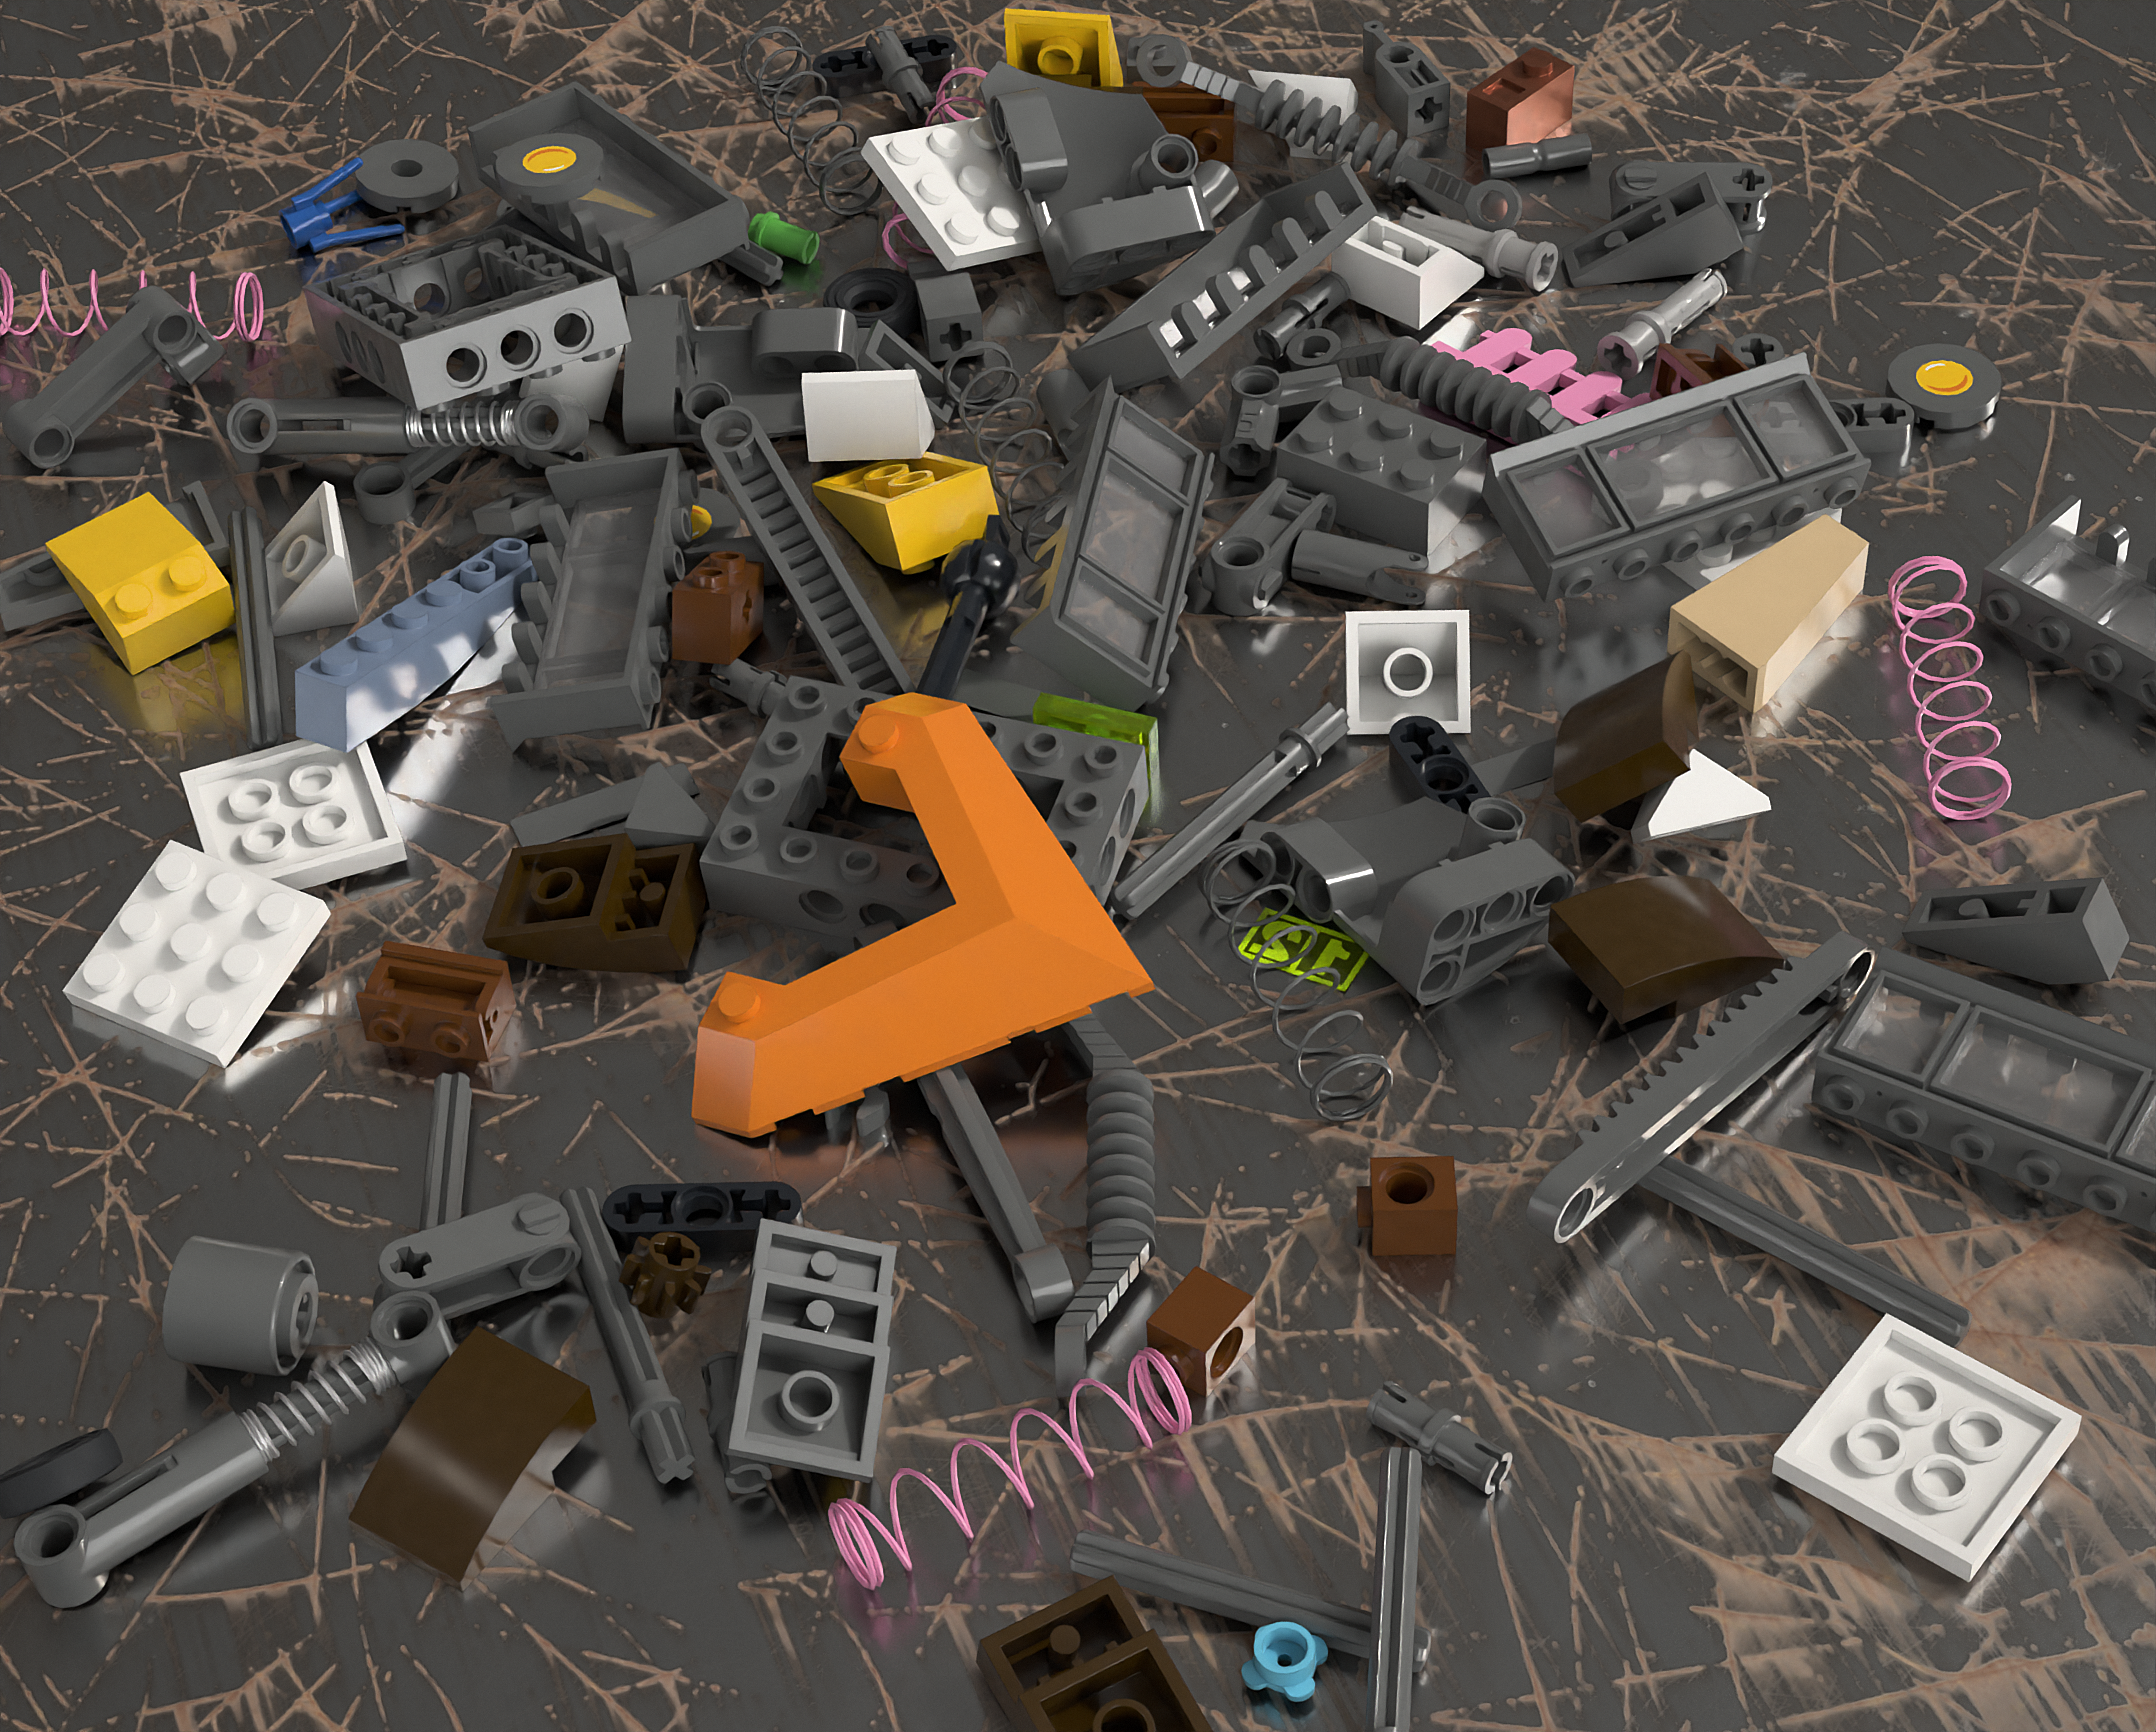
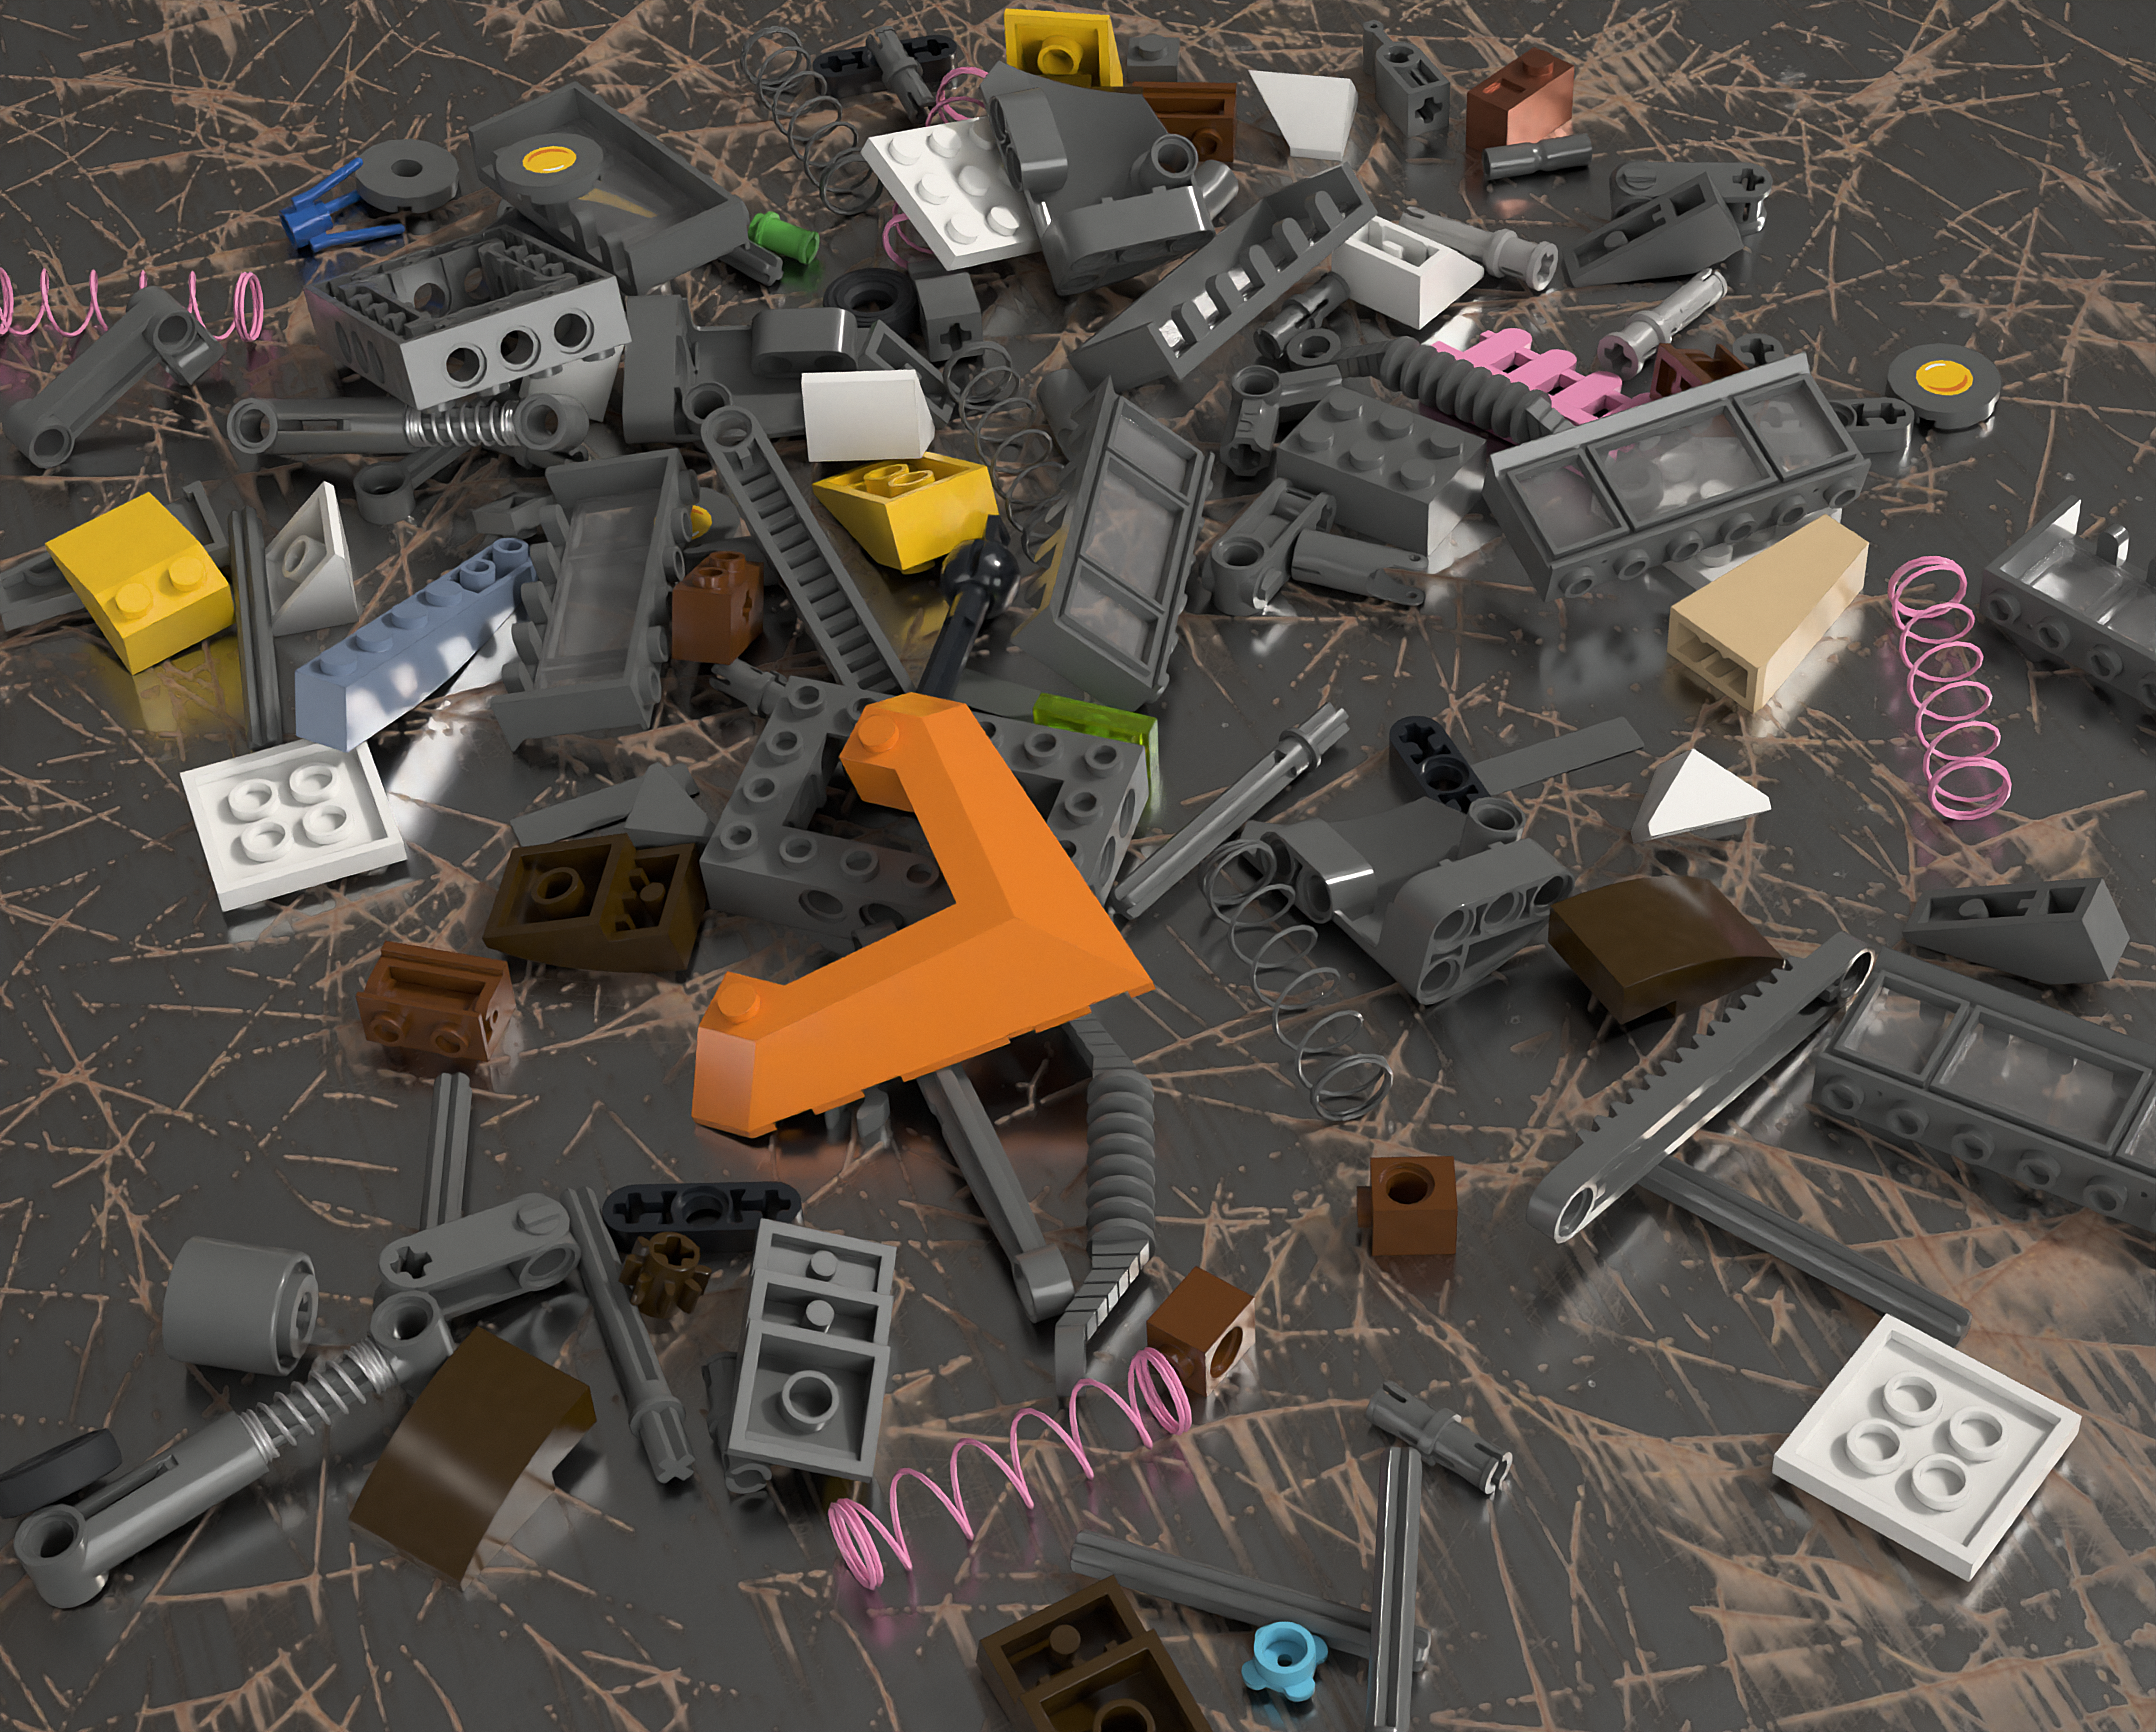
(197, 953): white plate -> none
(1327, 130): dark grey piece -> none
(1331, 949): clear neon green sticker -> none
(1407, 667): white slope -> none
(1627, 738): dark brown slope -> none

